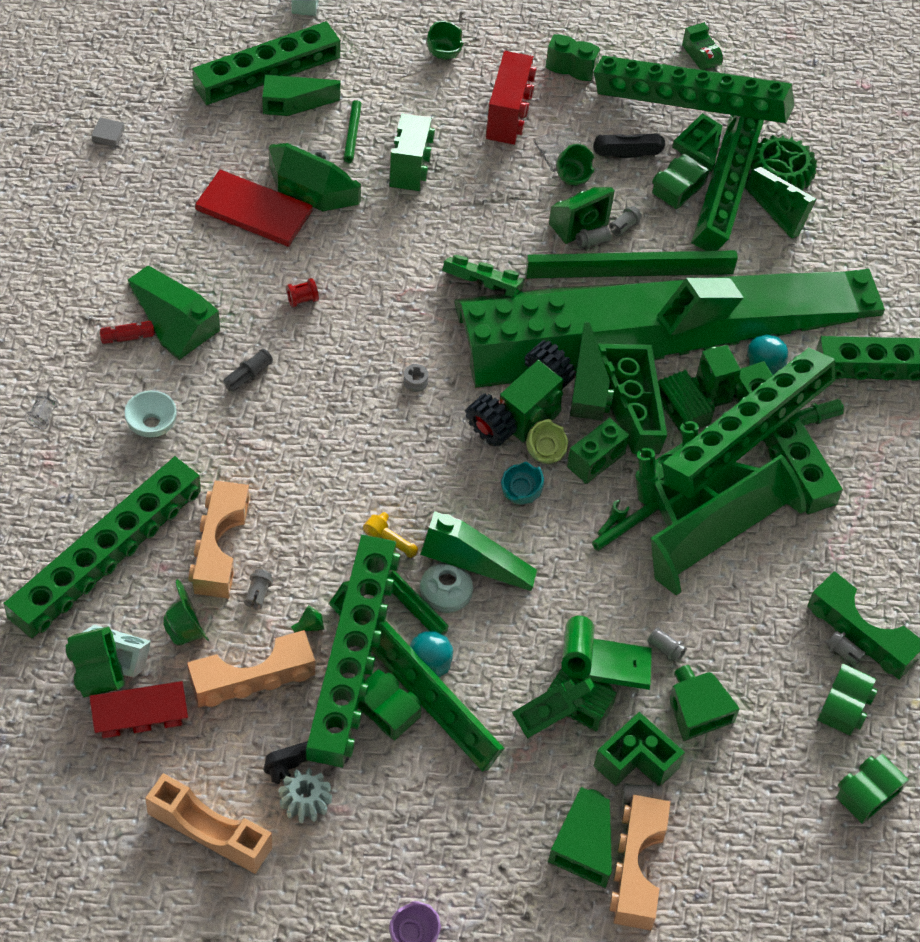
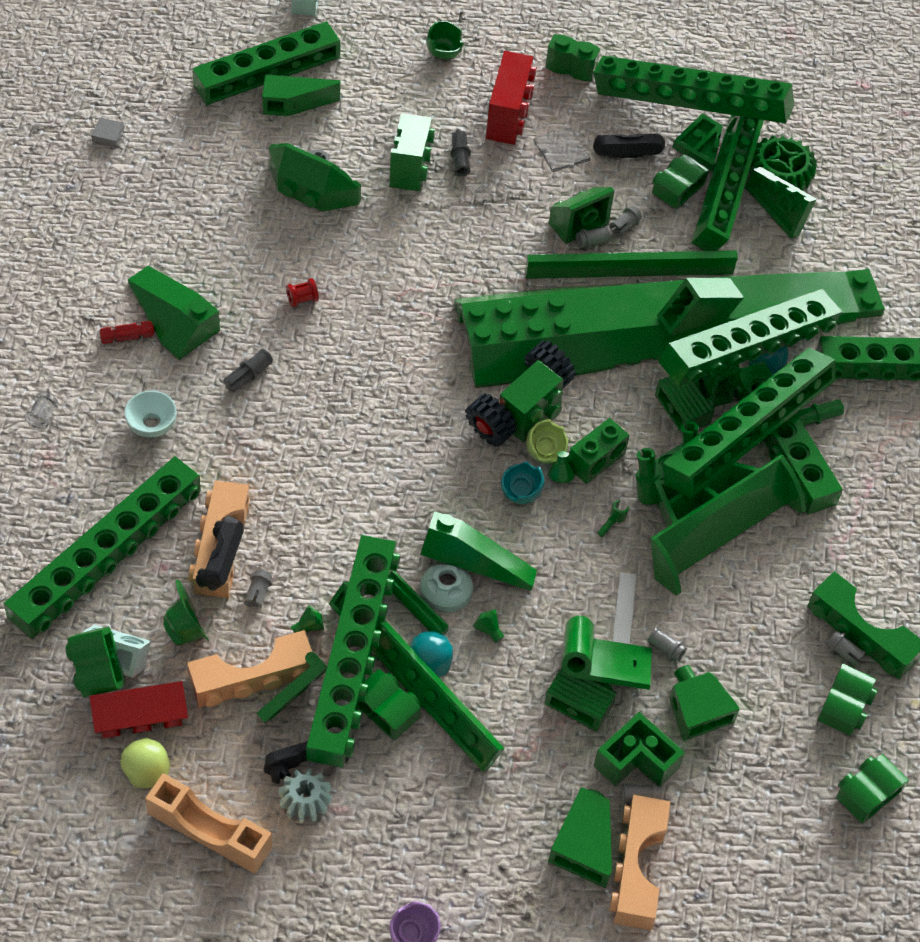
(144, 762): none -> yellowish green hair
(221, 559): none -> black piece
(254, 207): red tile -> none
(294, 689): none -> green hinge
(352, 131): green piece -> none
(378, 527): yellow piece -> none
(416, 385): light grey bush -> none
(460, 153): none -> dark grey axle
(488, 623): none -> green rock
(491, 278): green wing -> none
(552, 706): green hinge -> none
(561, 470): none -> green rock
(575, 165): green hair -> none
(591, 385): green slope -> none
(624, 526): green piece -> none
(624, 608): none -> white sticker
(635, 394): green wedge -> none
(702, 47): green leg -> none
(749, 337): none -> green brick

